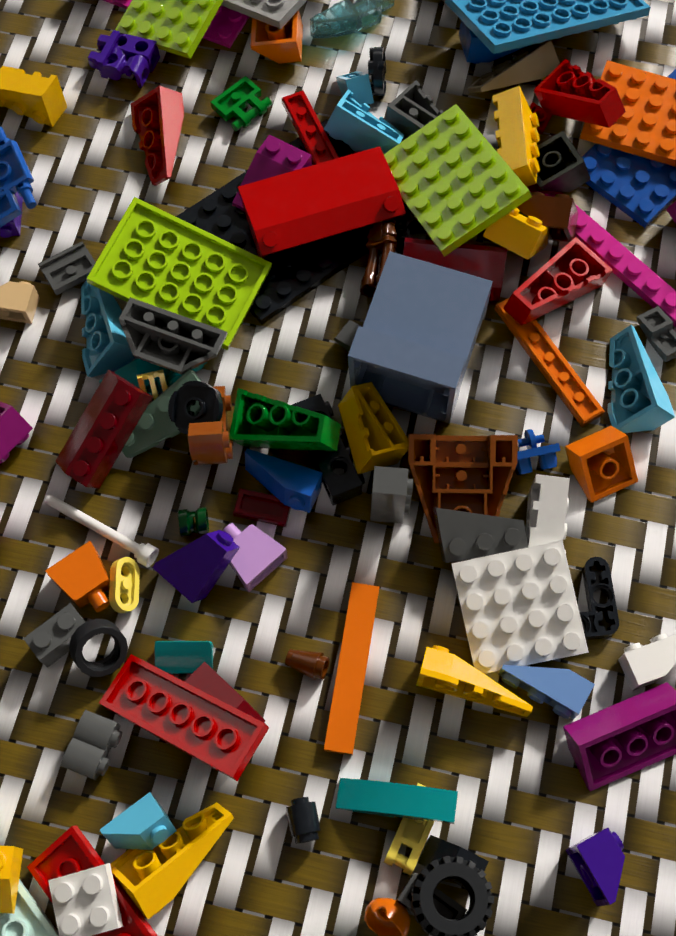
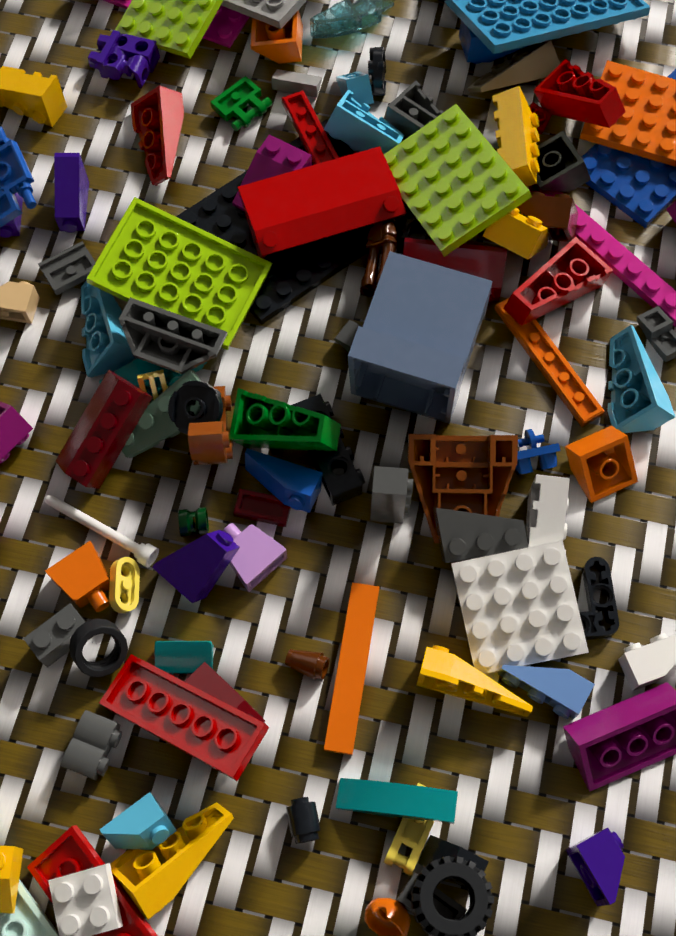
(70, 192): none -> dark purple slope
(295, 82): none -> light grey slope
(371, 429): yellow wedge -> none

